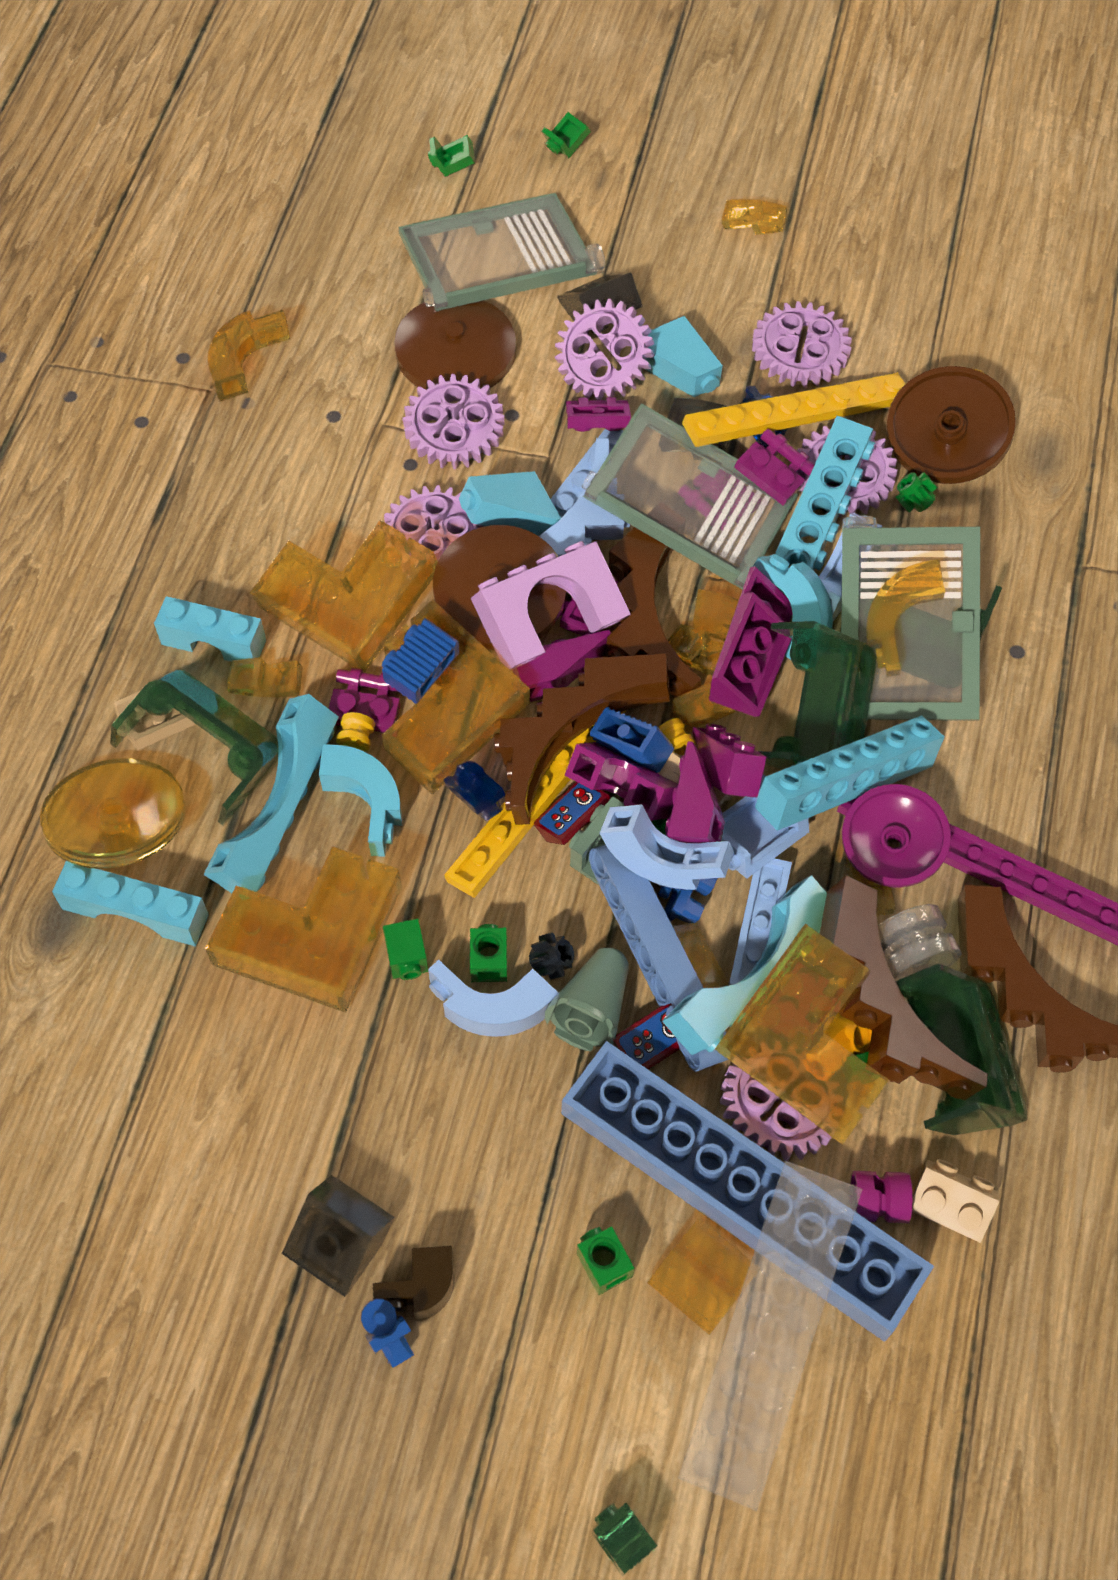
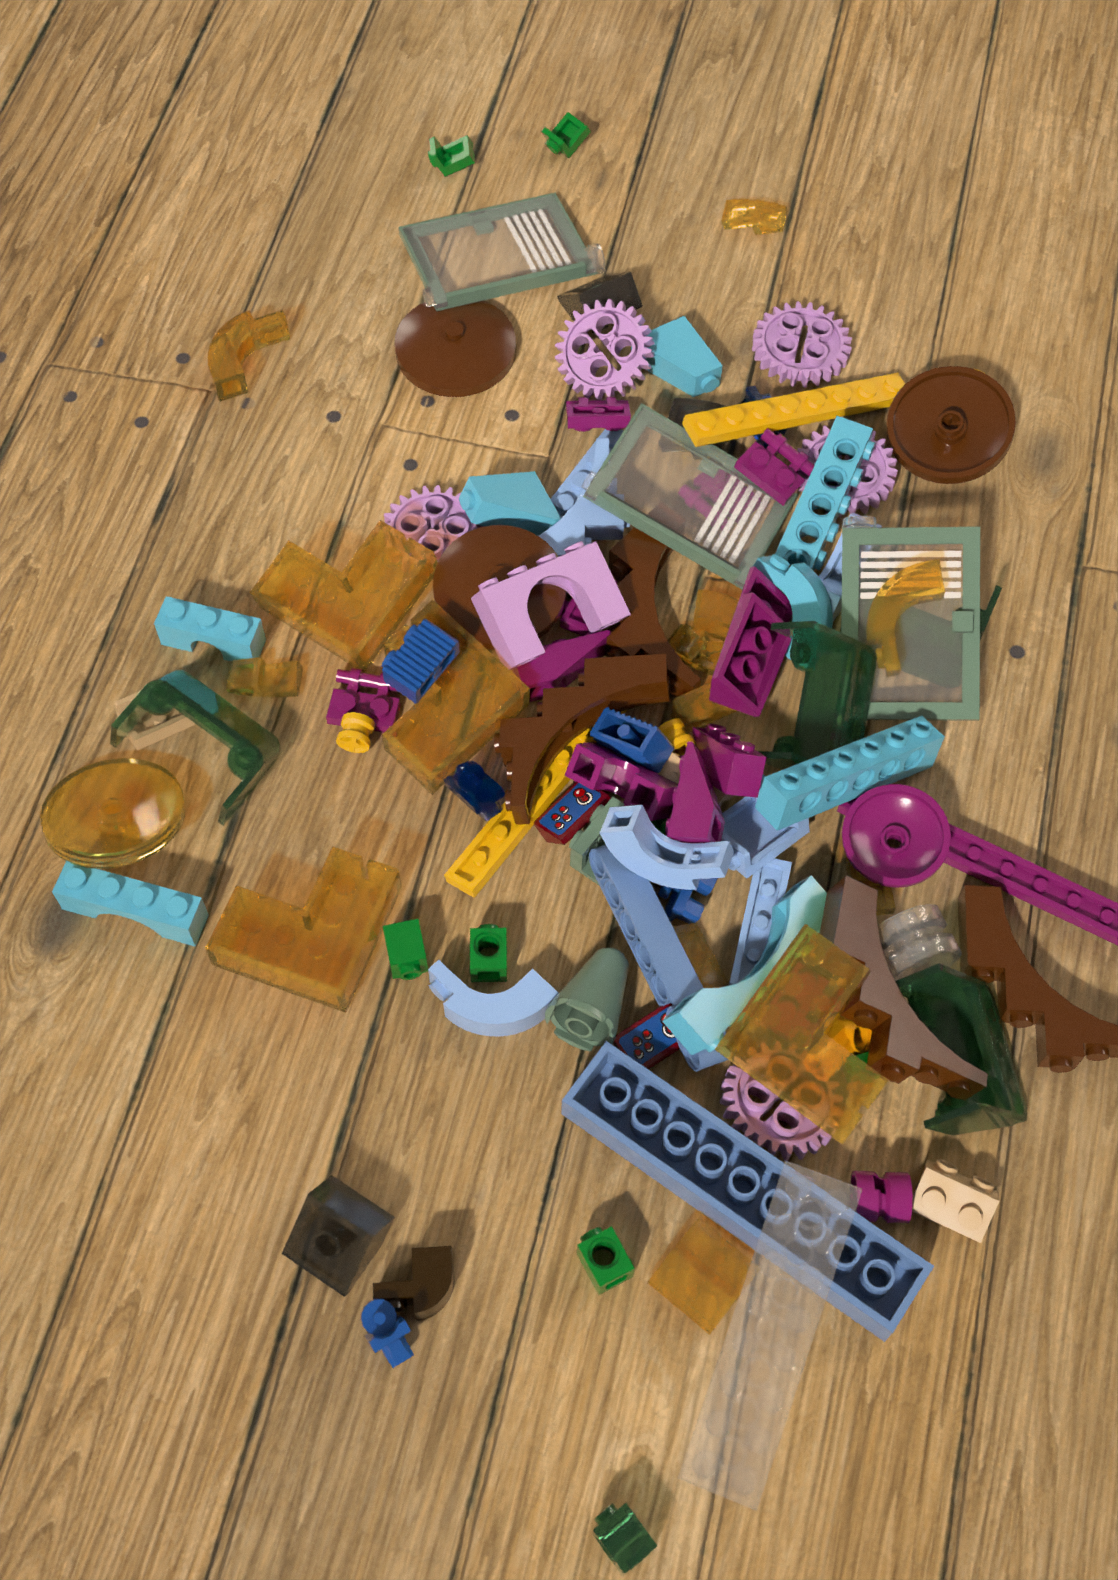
(300, 737): medium azure arch -> none
(365, 776): medium azure arch -> none
(453, 421): lavender gear -> none
(551, 956): black gear -> none
(916, 492): green gear -> none

